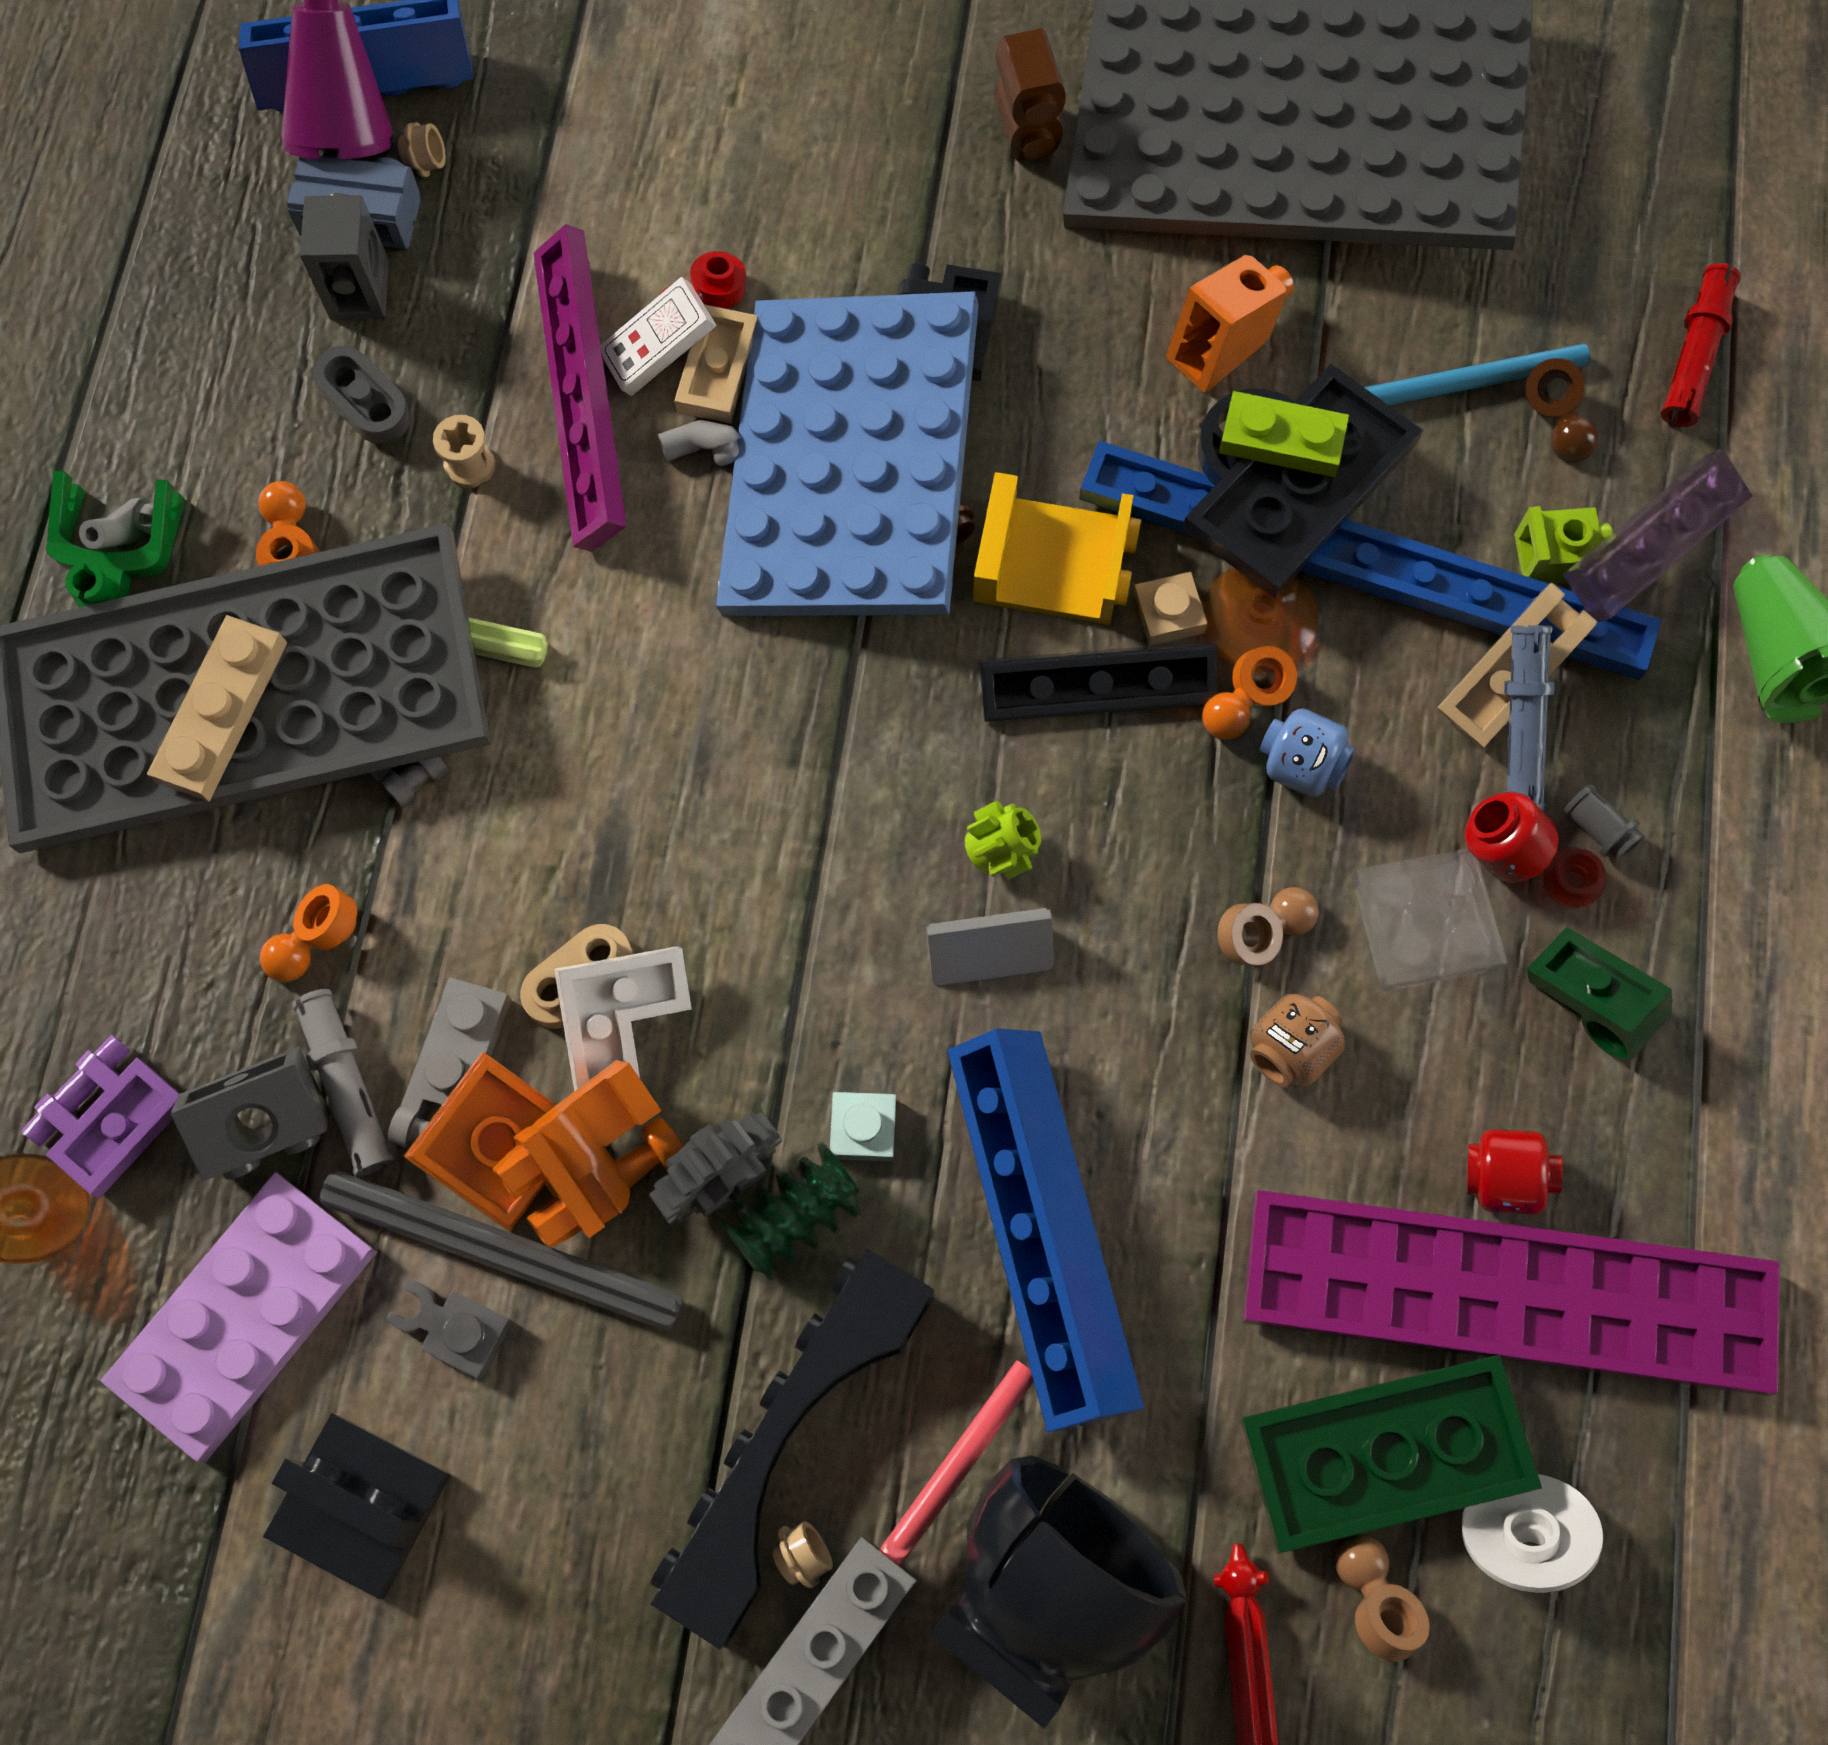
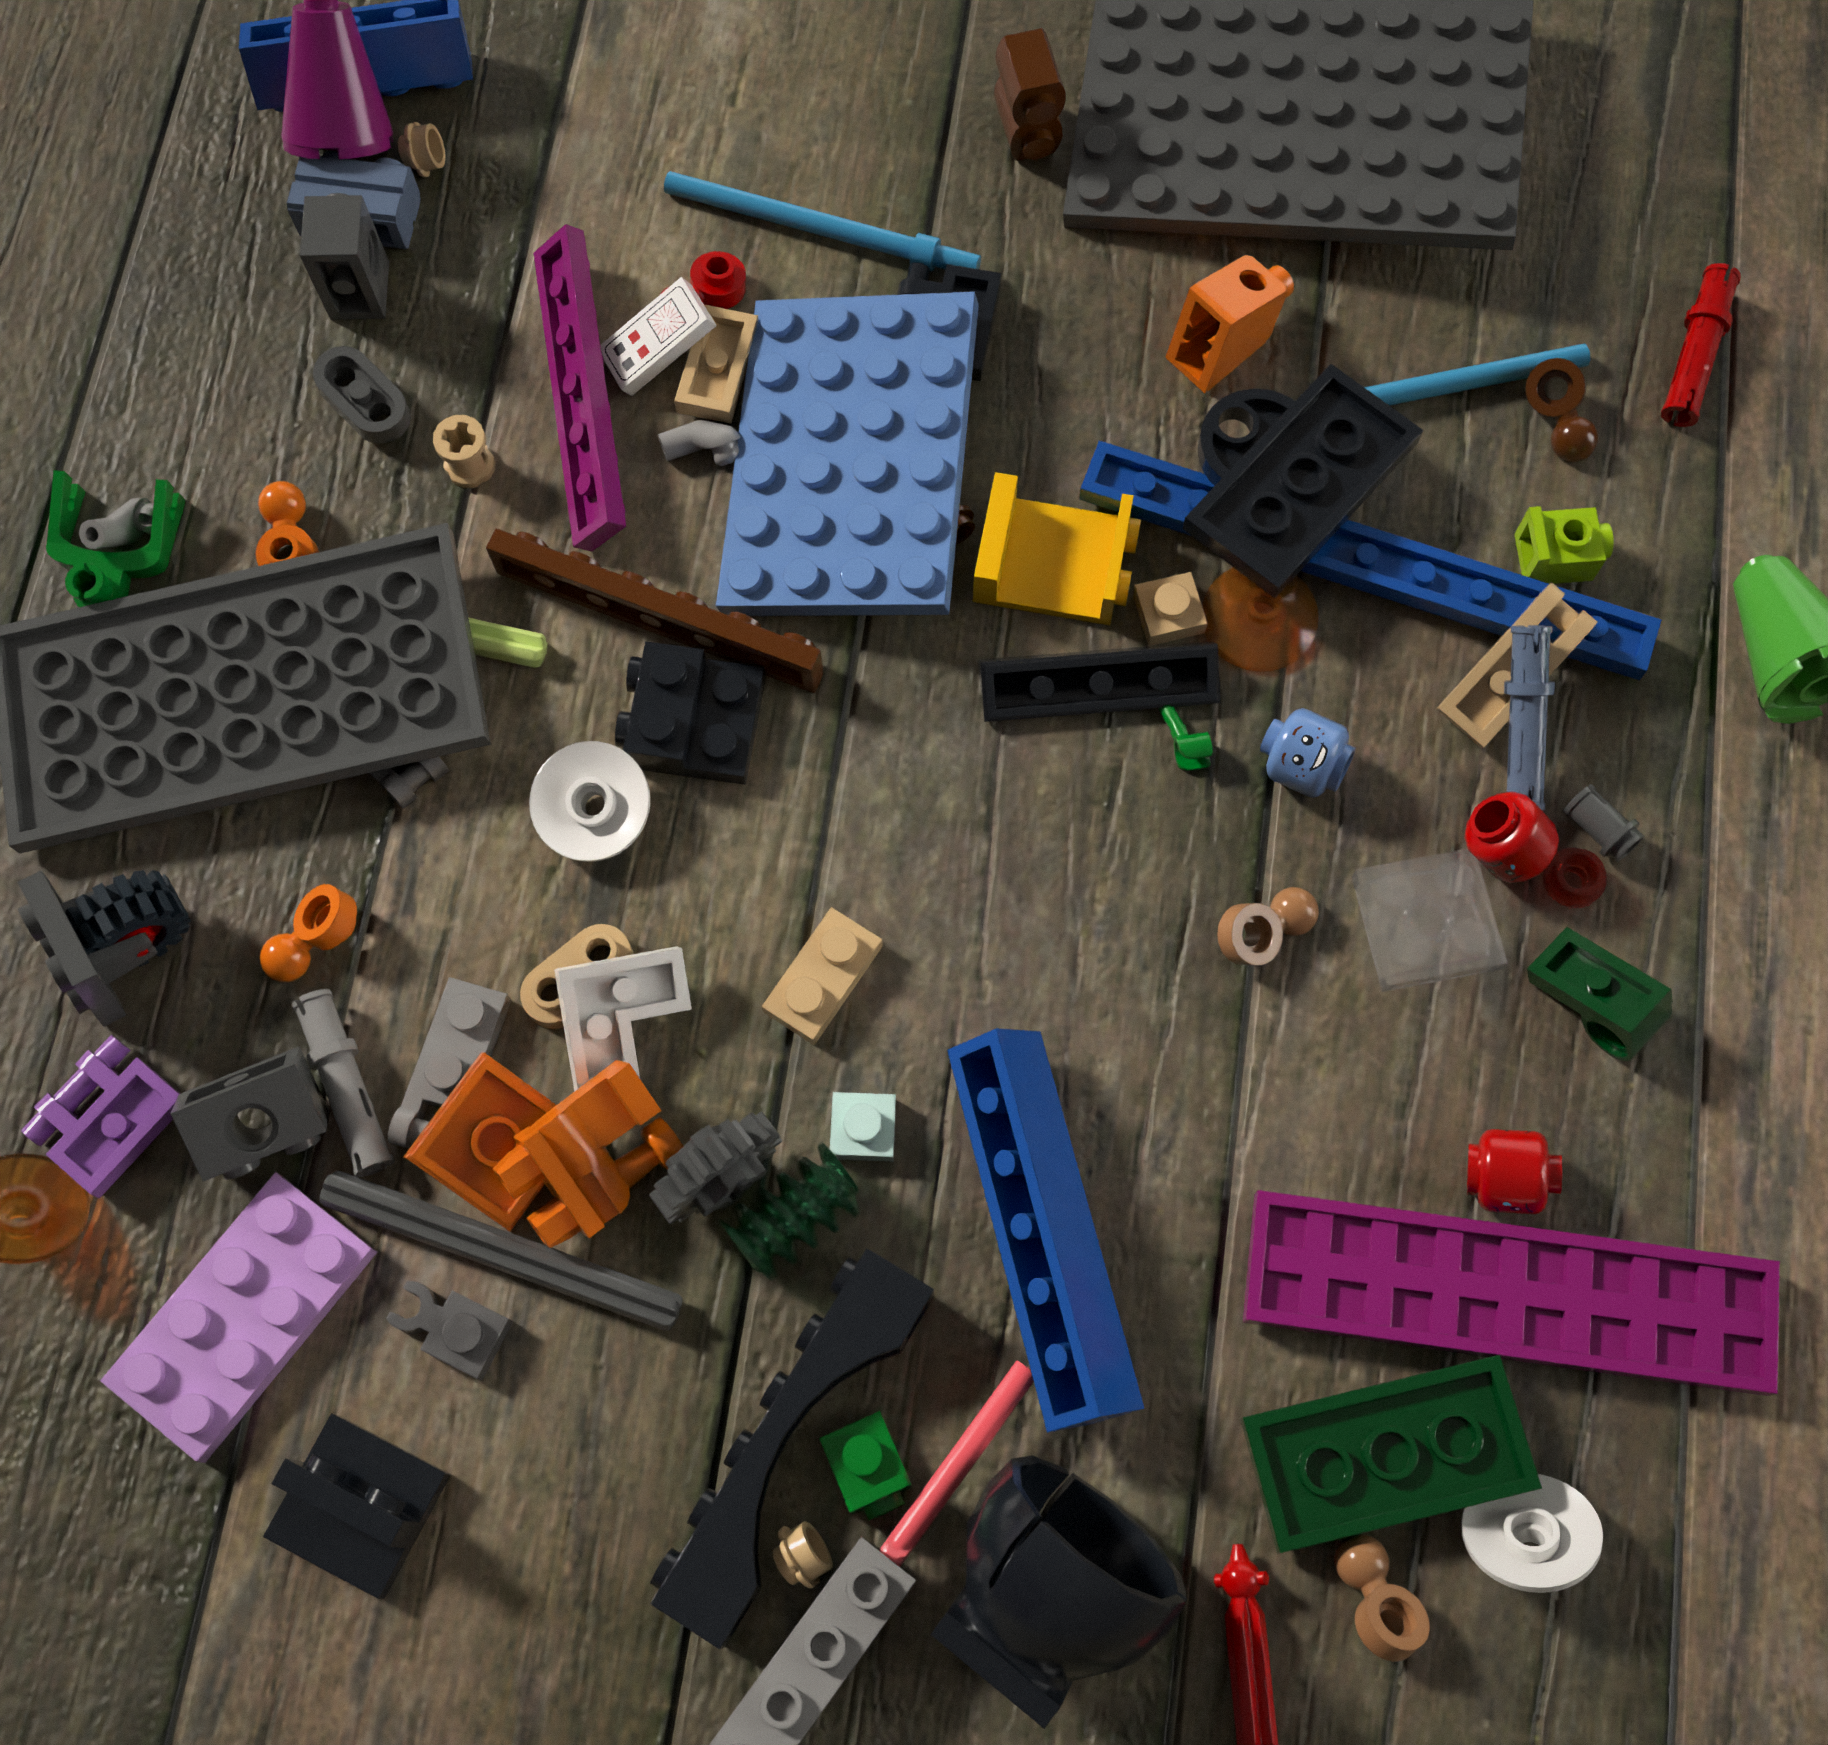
(102, 934): none -> plate
(217, 708): tan plate -> none
(564, 788): none -> white dish
(638, 603): none -> reddish brown plate
(691, 713): none -> black plate
(822, 976): none -> tan plate
(867, 1466): none -> green bracket
(917, 249): none -> dark azure bar
(990, 946): light grey slope -> none
(1002, 840): lime gear -> none
(1190, 750): none -> green hand
(1228, 713): orange plate -> none
(1284, 434): lime plate -> none
(1297, 1040): medium nougat head -> none
(1658, 536): clear purple plate -> none

